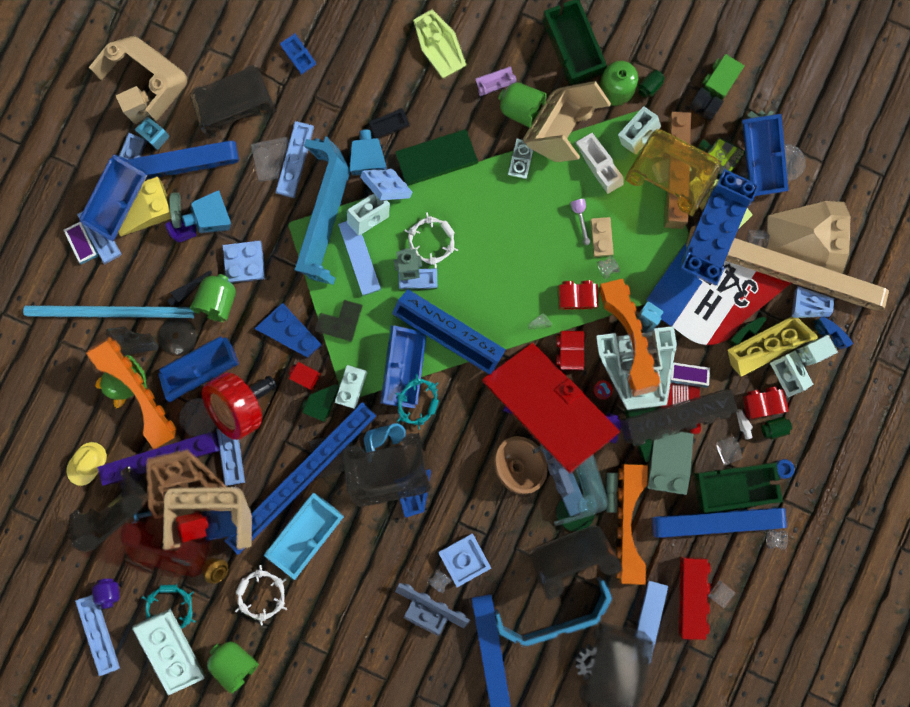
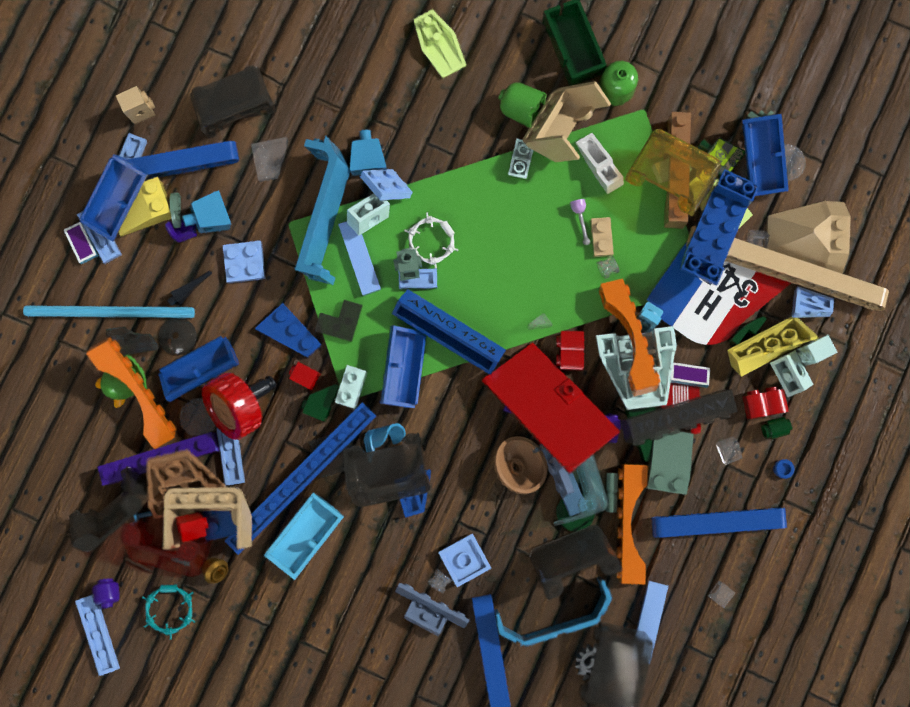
(85, 463): light yellow piece -> none
(152, 133): medium azure slope -> none
(167, 78): tan windscreen -> none
(169, 652): light aqua tile -> none
(214, 297): bright green cylinder -> none
(230, 665): bright green cylinder -> none
(242, 586): white piece -> none
(294, 160): light blue tile -> none
(298, 54): blue slope -> none
(389, 124): black tile -> none
(433, 405): teal piece -> none
(436, 157): dark green tile -> none
(495, 81): lavender hinge -> none
(578, 296): red brick -> none
(602, 390): red tile -> none
(638, 130): light aqua brick -> none
(651, 84): dark green brick -> none
(693, 598): red brick -> none
(706, 104): black wheel -> none
(723, 77): bright green brick -> none
(737, 487): dark green piece -> none
(744, 424): white bar -> none
(776, 539): clear wheel -> none
(827, 327): blue slope -> none

